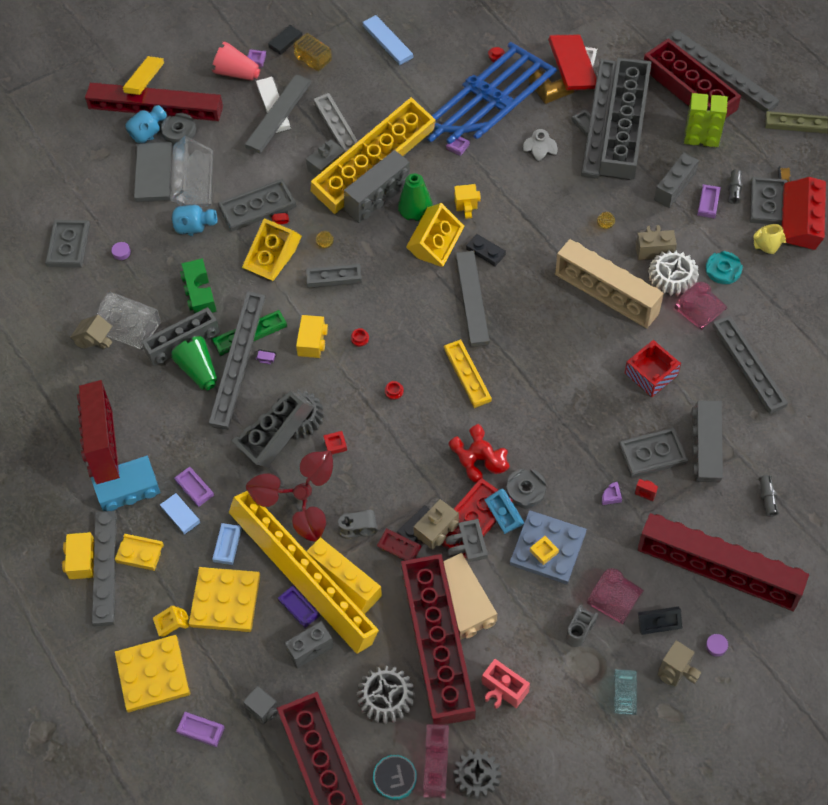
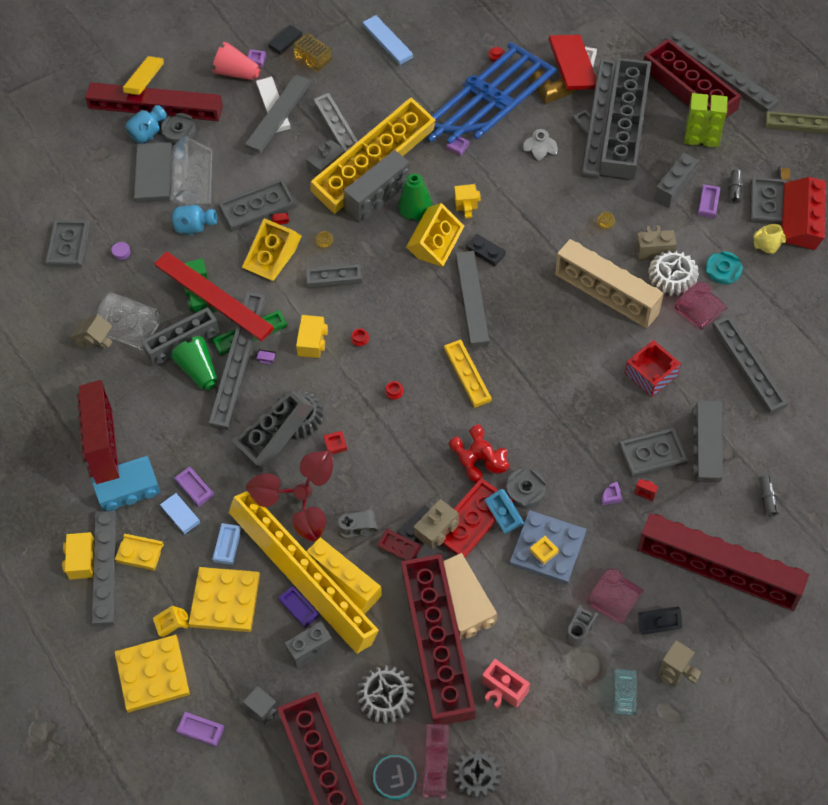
(214, 296): none -> red tile
(472, 541): dark grey hinge -> none
(717, 645): medium lavender tile -> none

